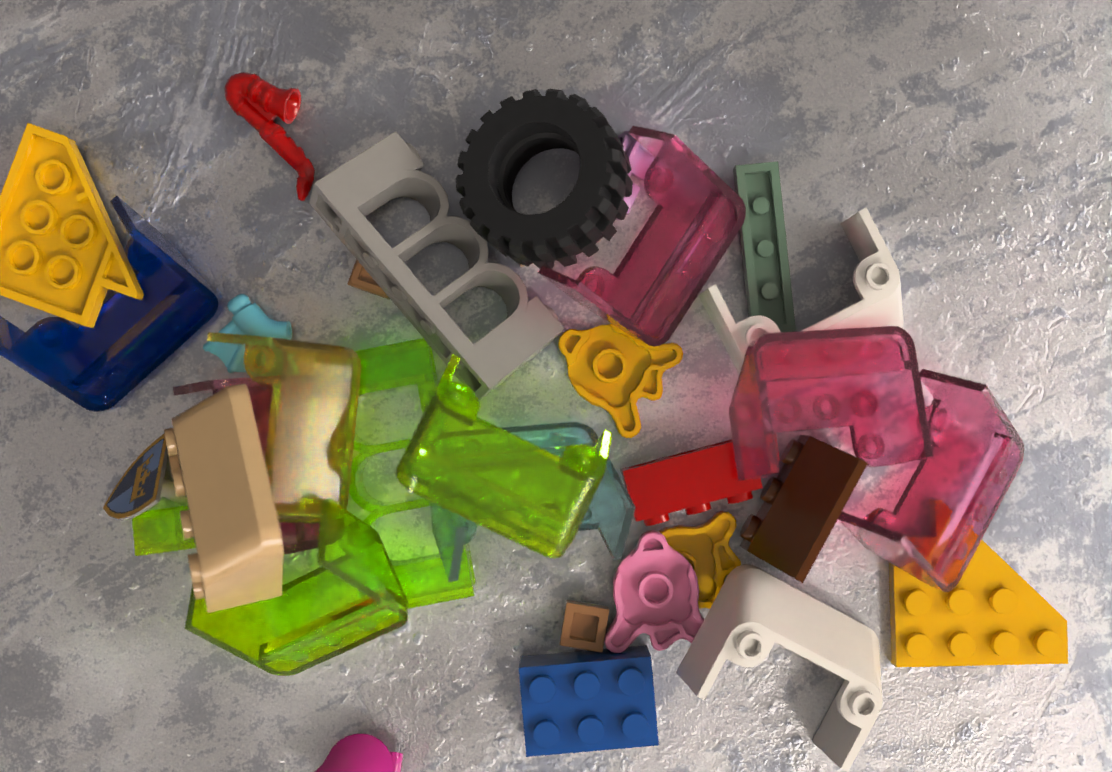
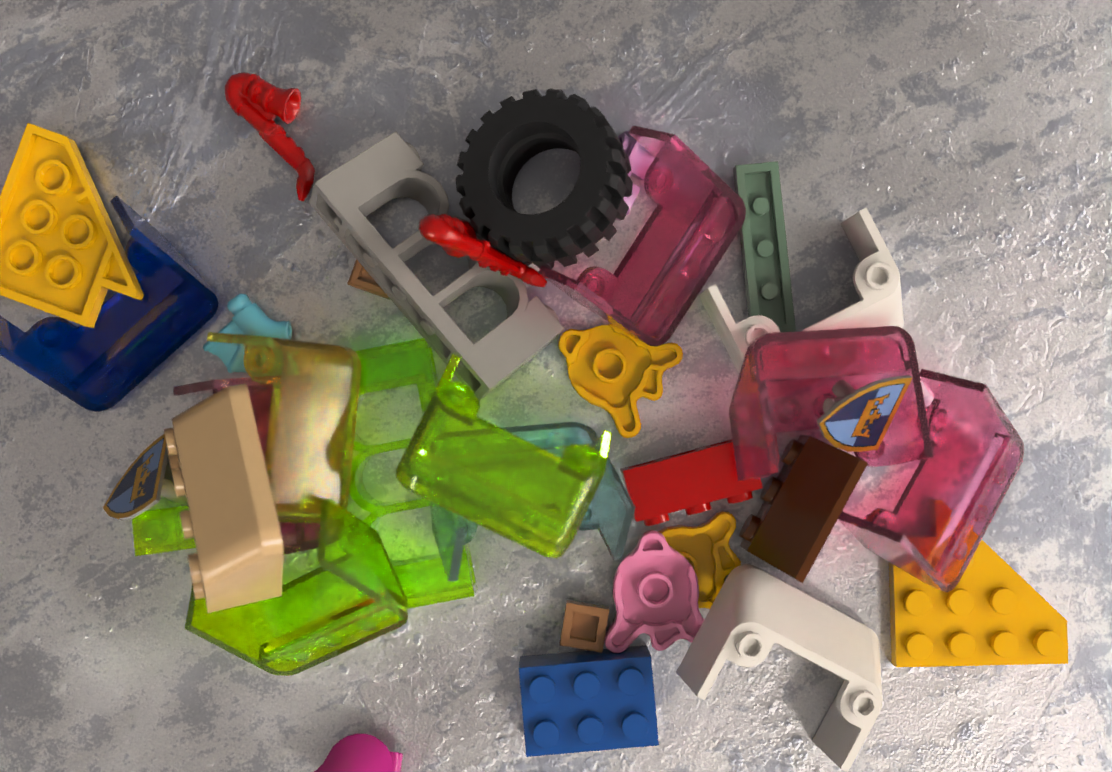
(460, 239): none -> red piece
(861, 416): none -> shield

